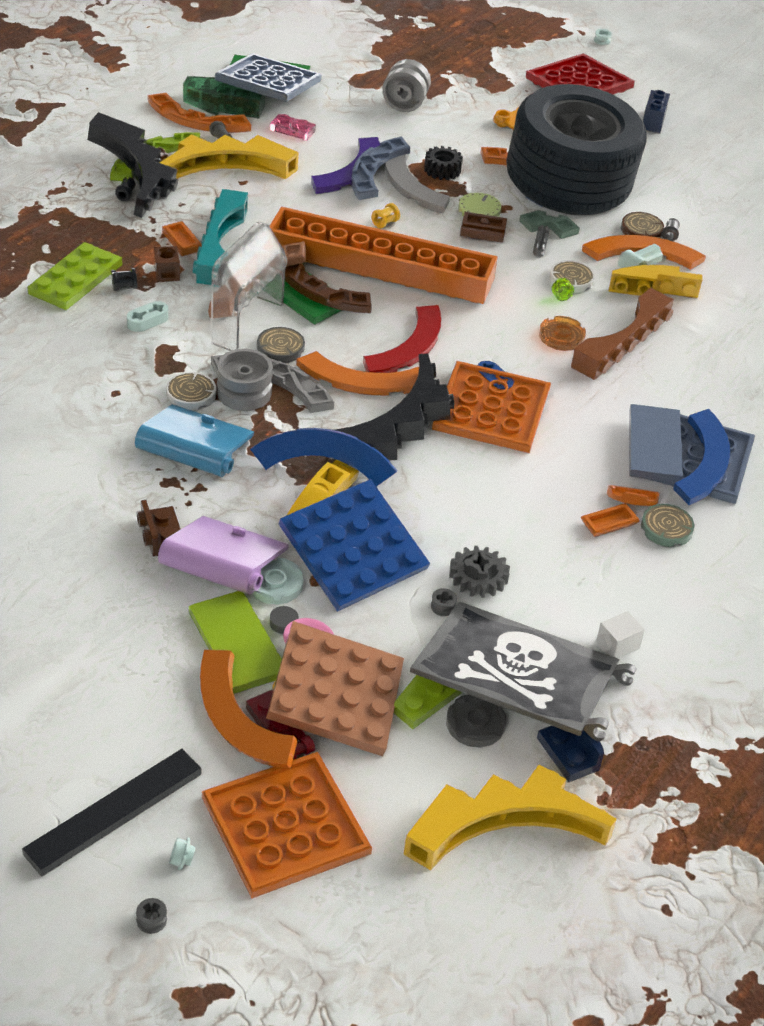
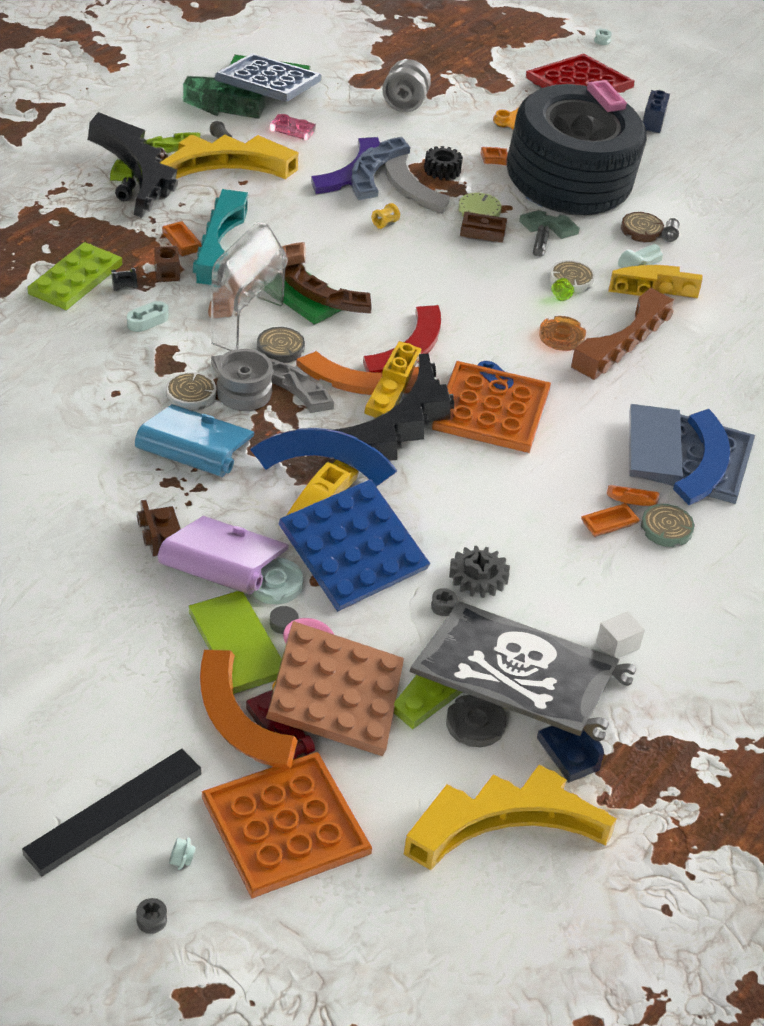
(193, 119): orange tile -> none
(388, 255): orange brick -> none
(393, 380): none -> yellow slope
(606, 96): none -> bright pink tile
(614, 245): orange tile -> none

